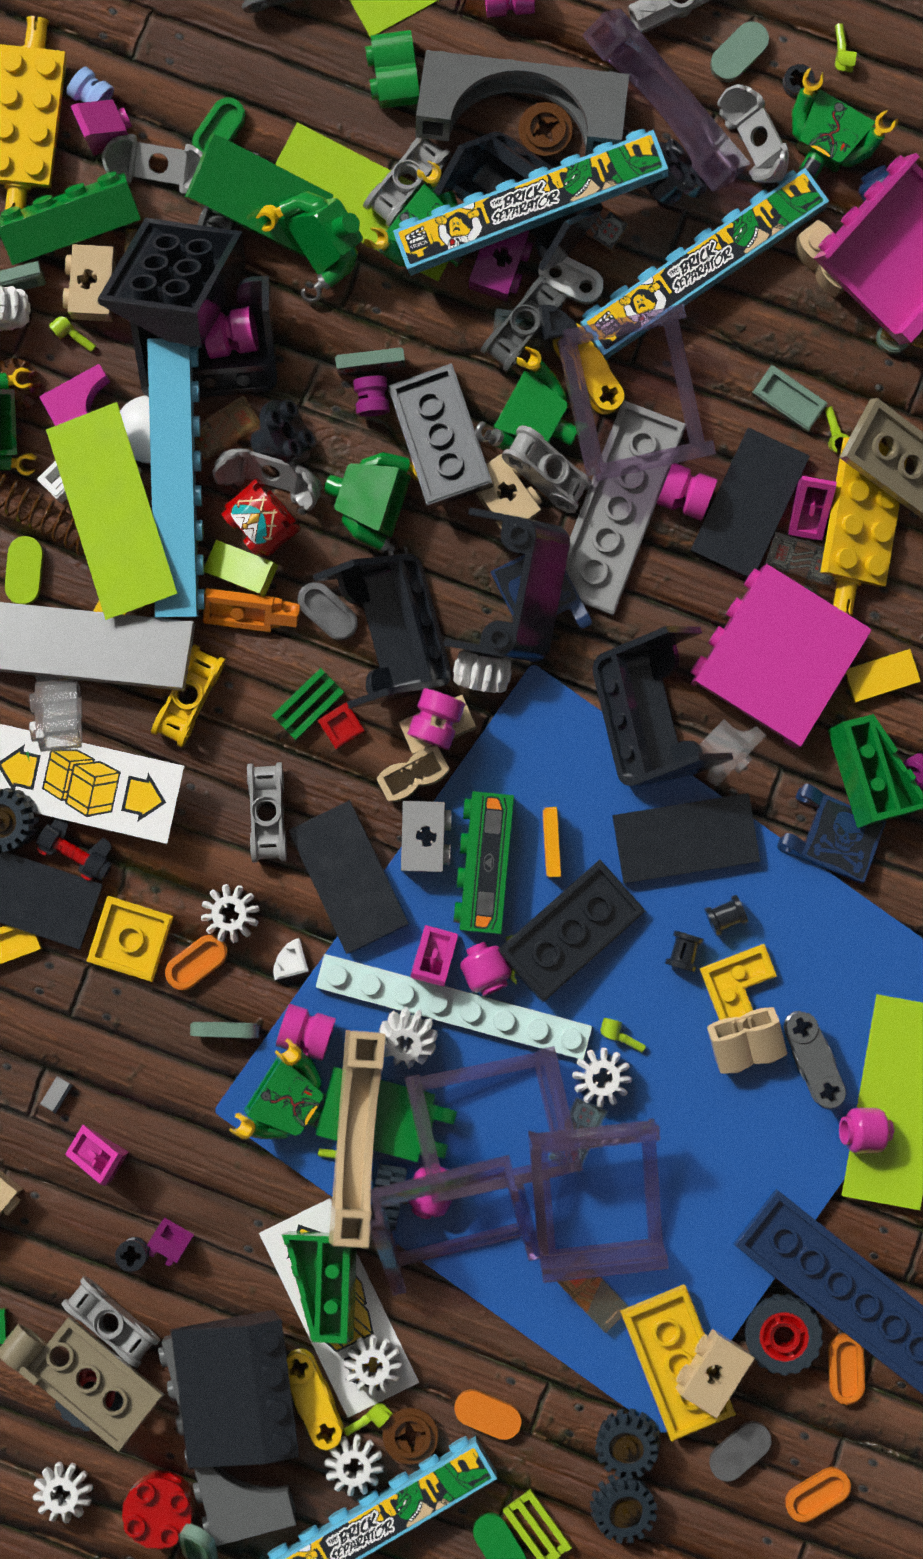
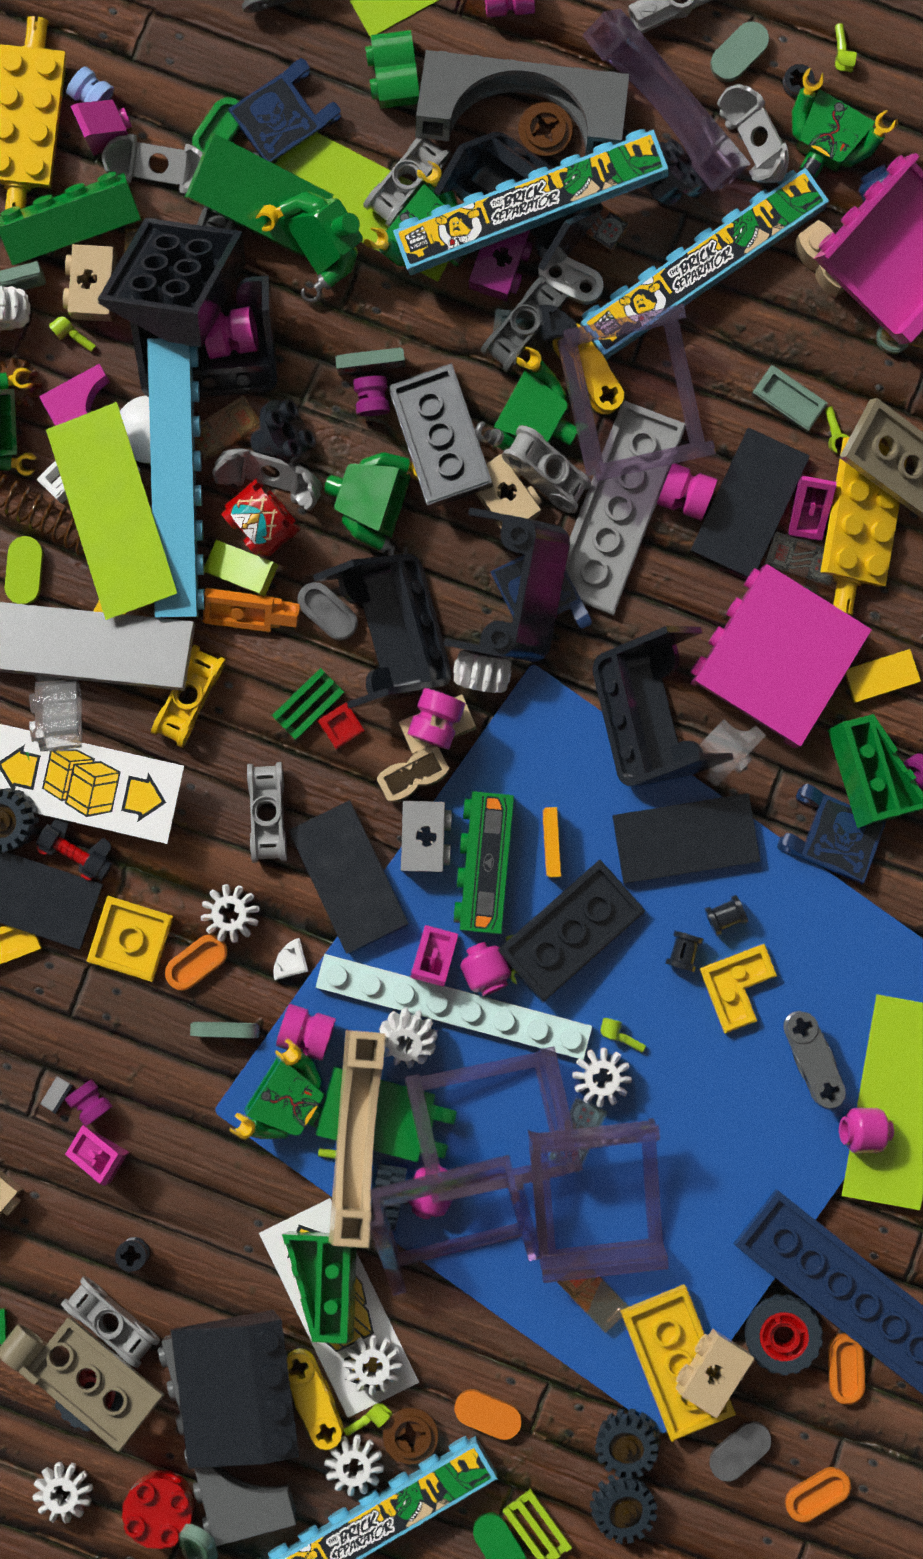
(87, 1101): none -> magenta wheel
(169, 1241): magenta tile -> none
(277, 115): none -> flag
(747, 1040): tan brick -> none

